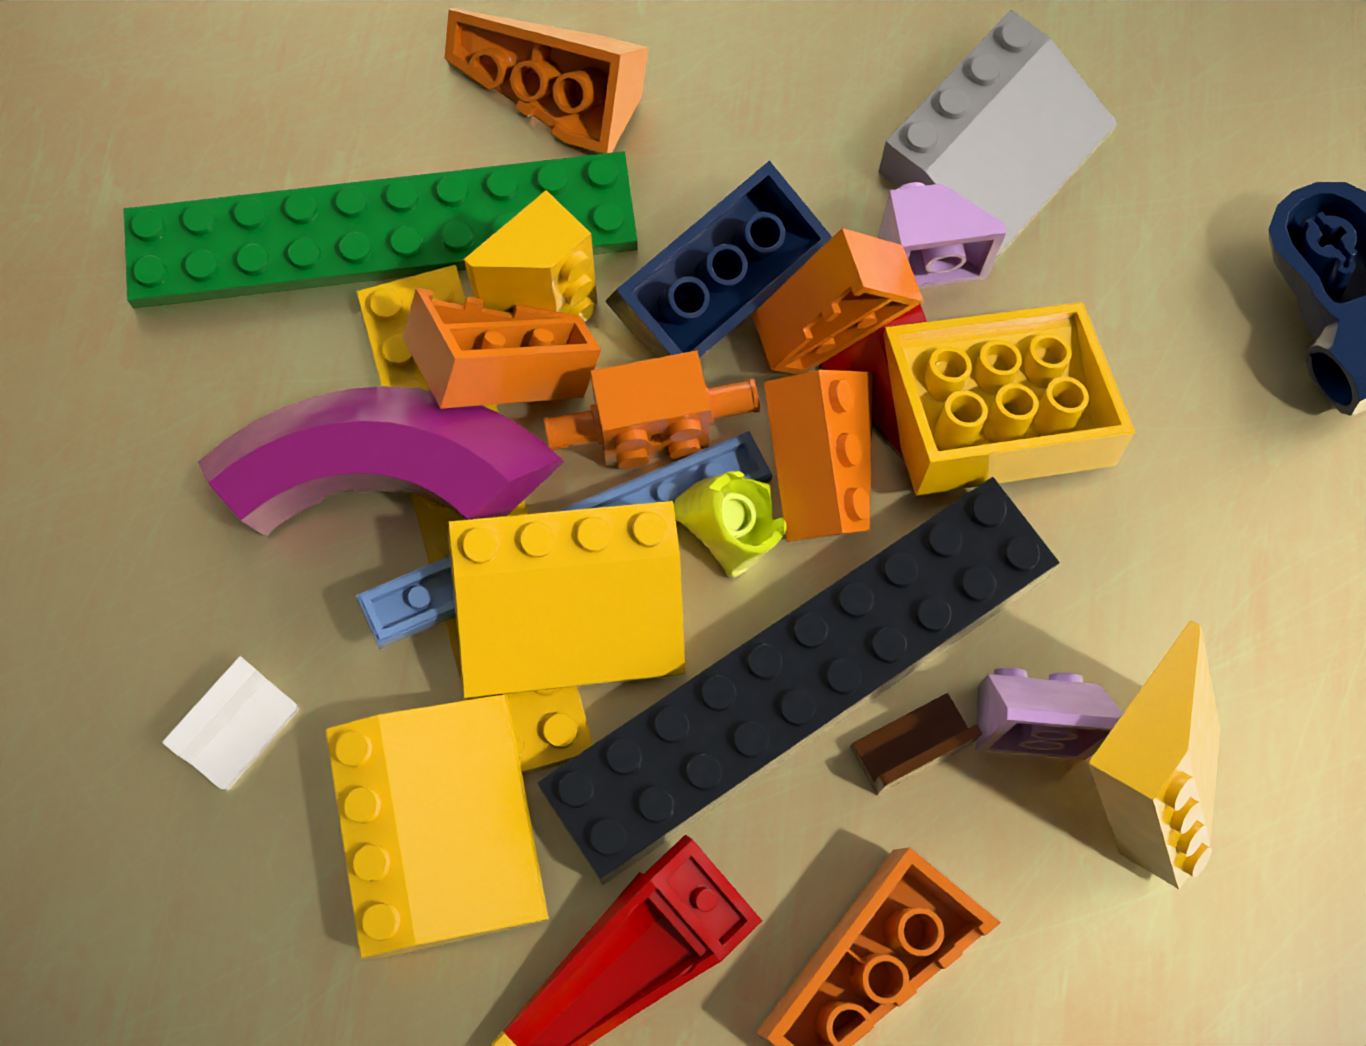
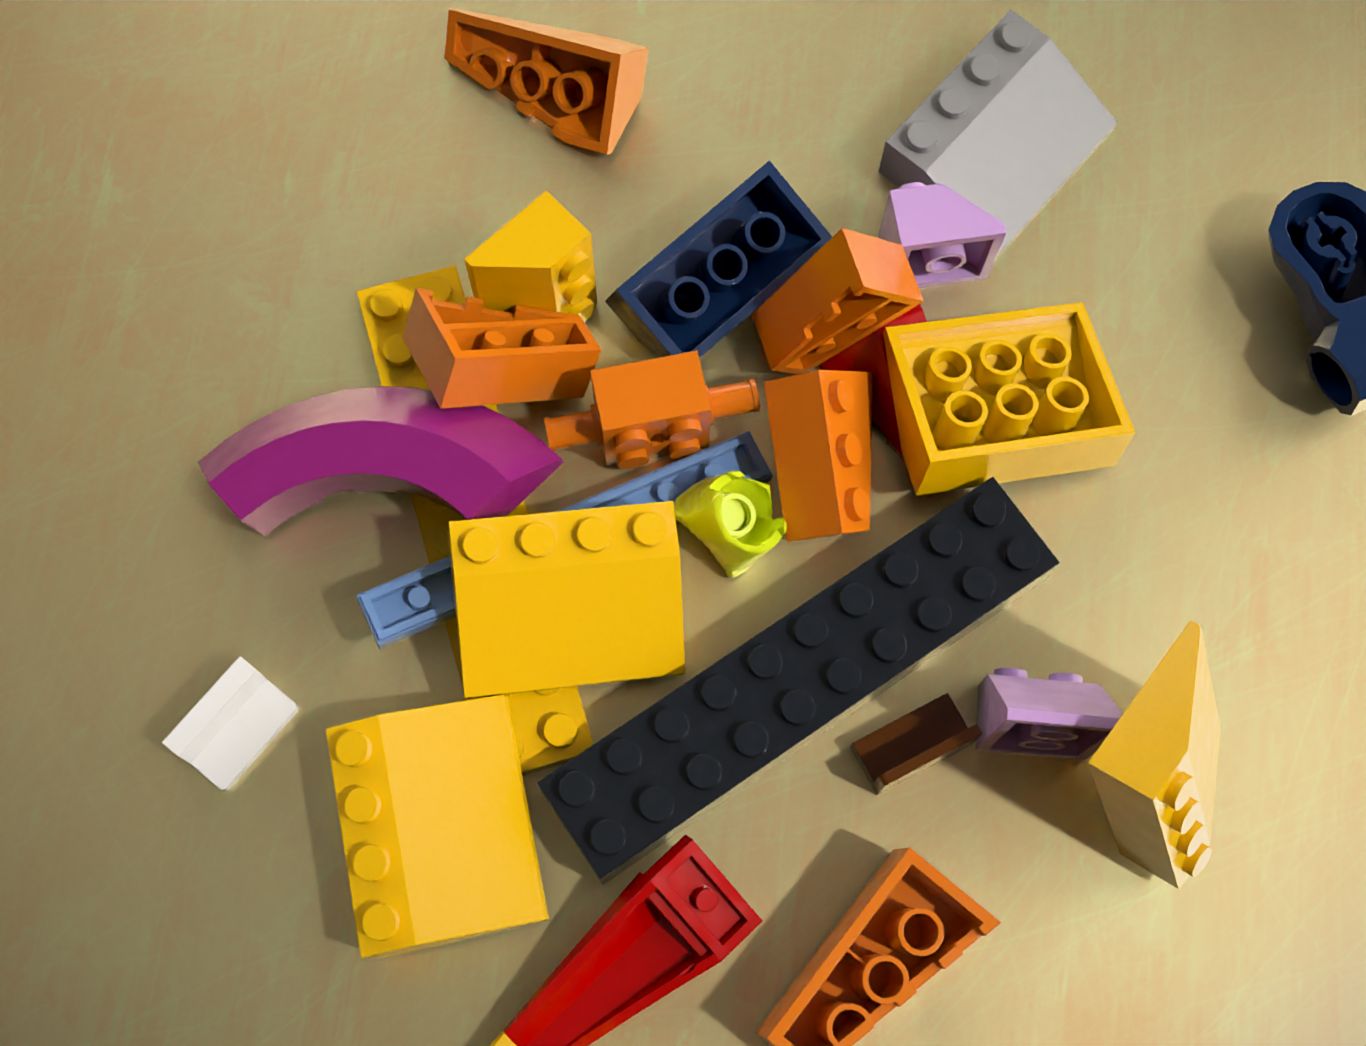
(359, 228): green plate -> none

